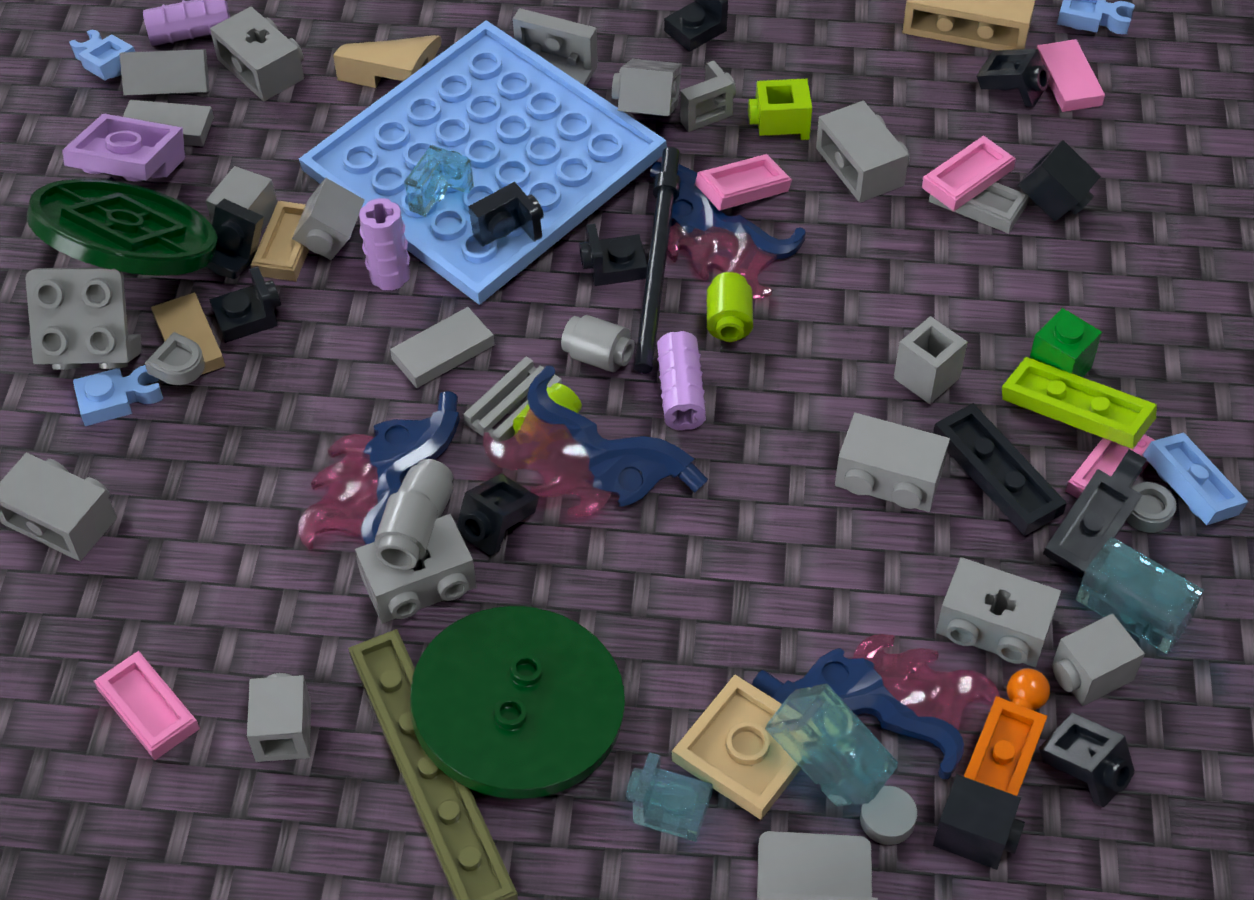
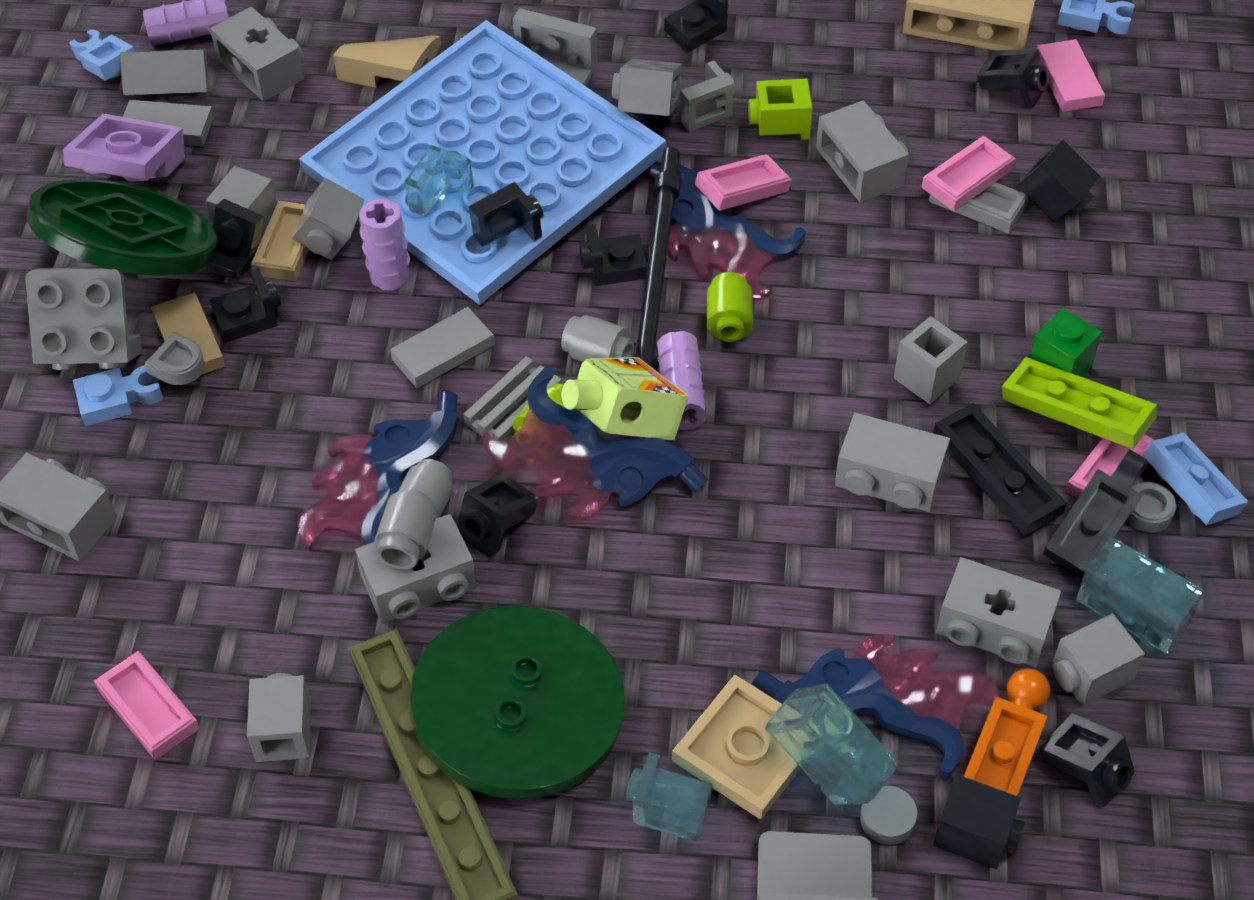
(626, 398): none -> yellowish green torso

